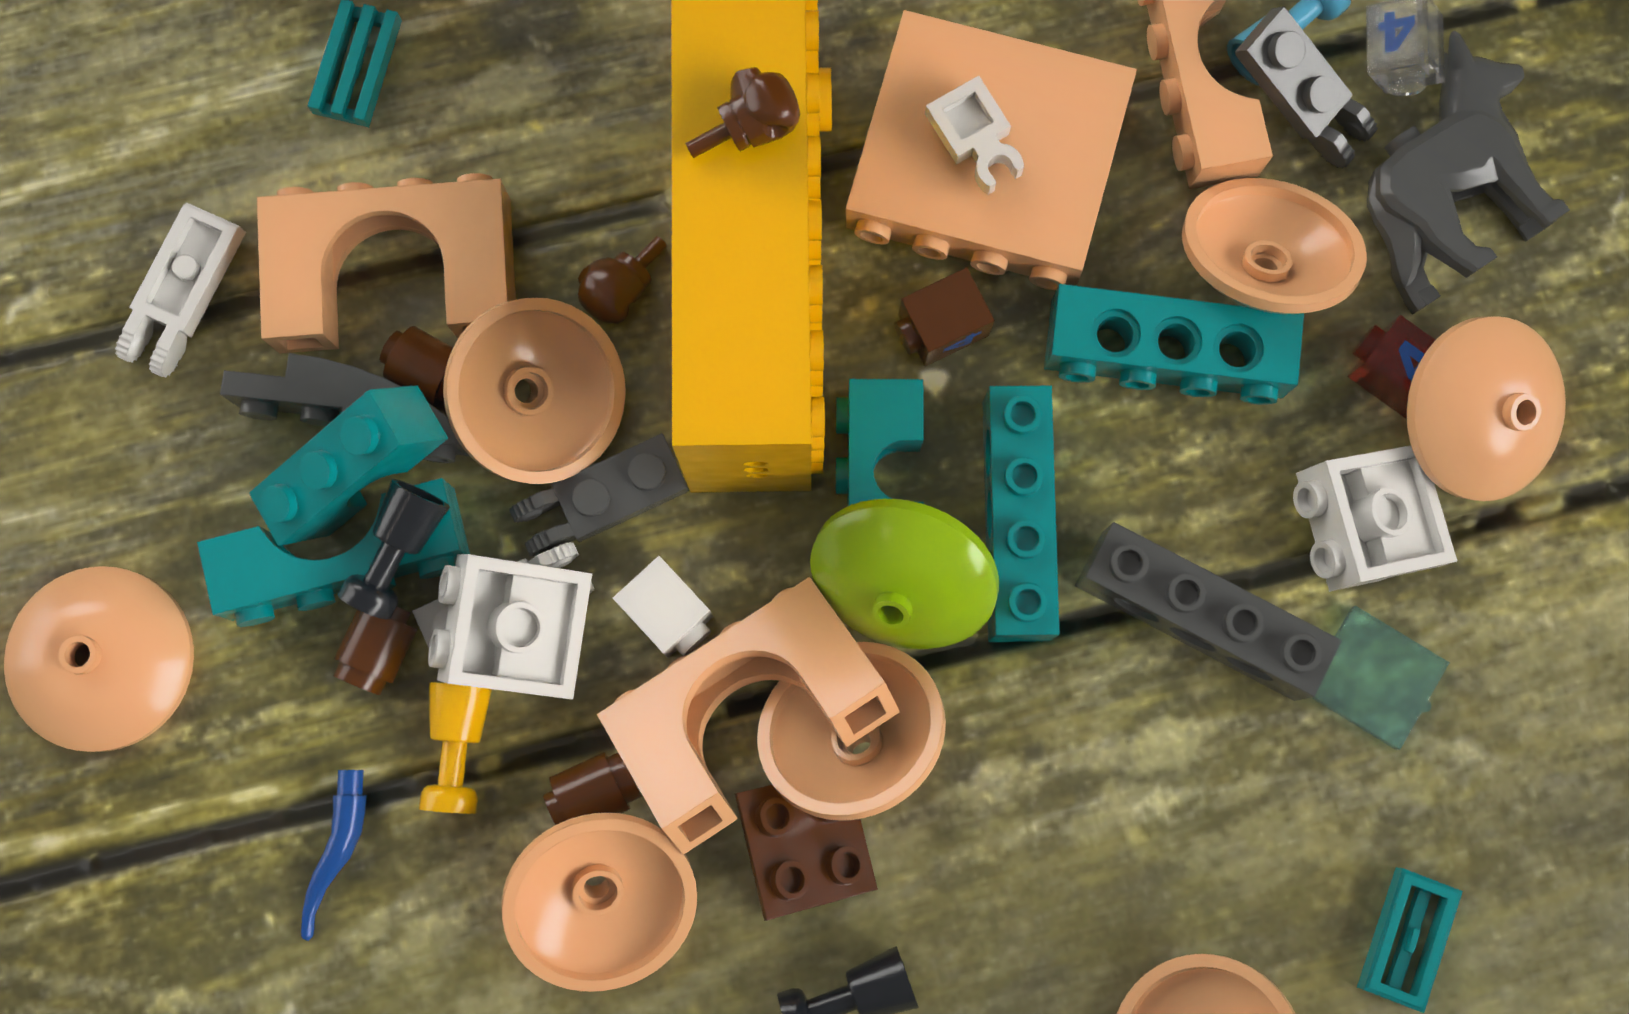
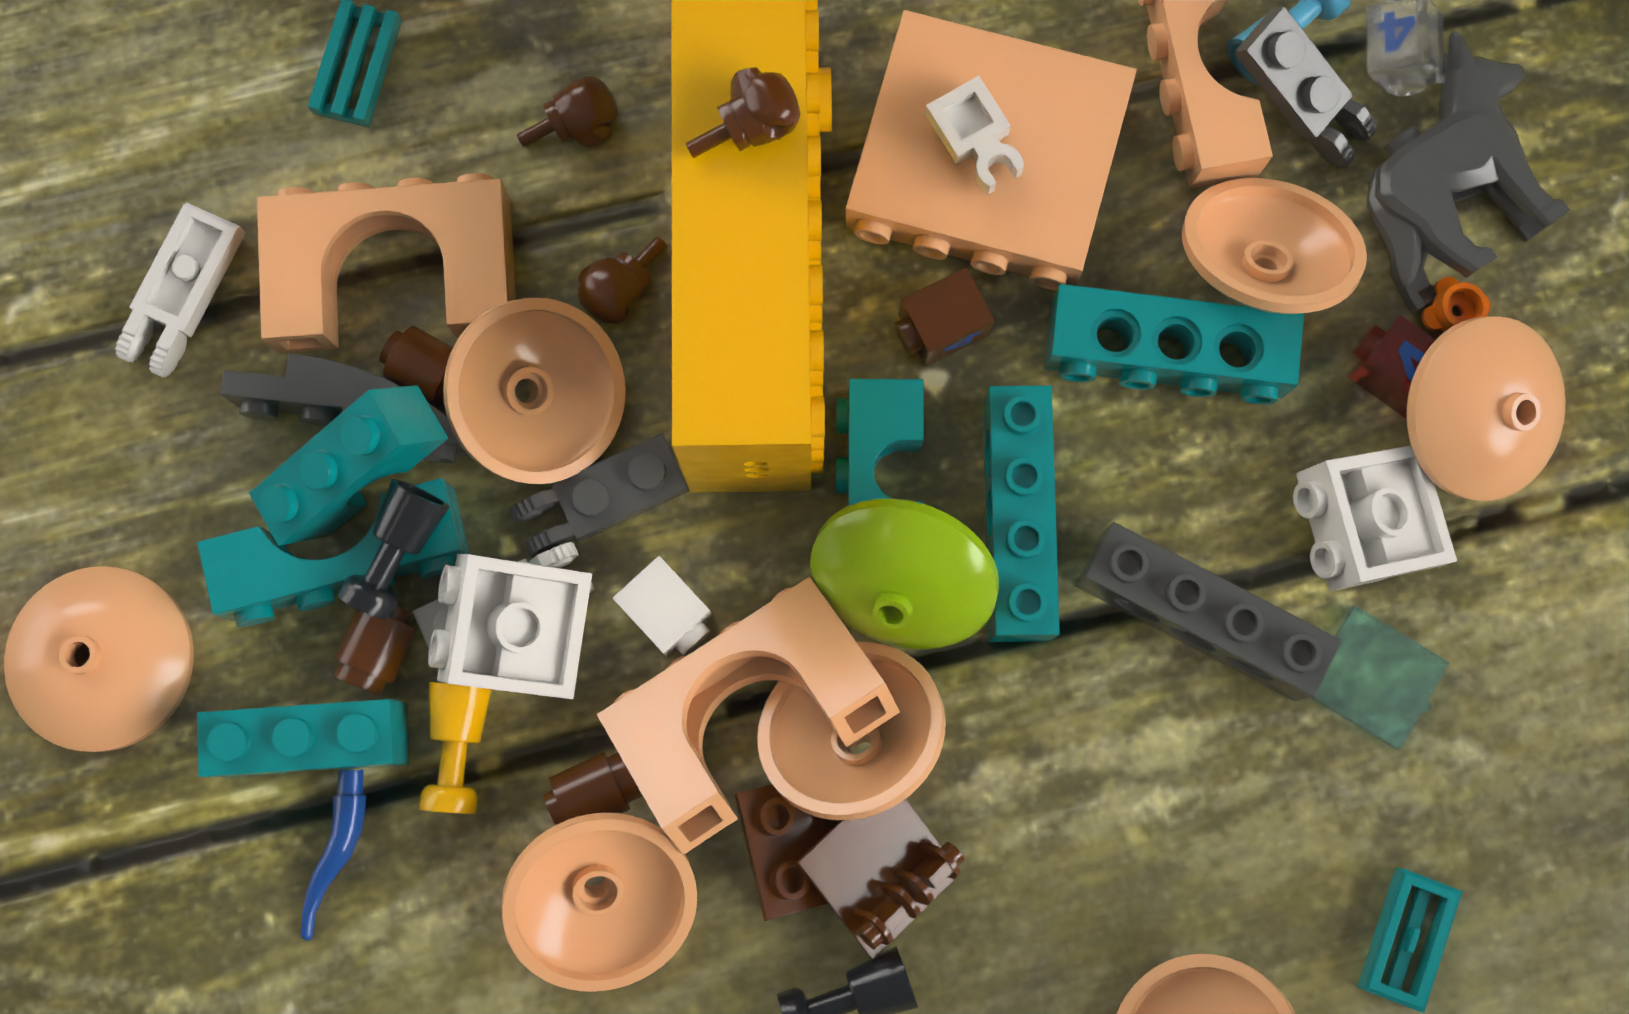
(302, 738): none -> teal arch
(579, 112): none -> reddish brown piece
(880, 873): none -> hinge
(1449, 293): none -> orange plate

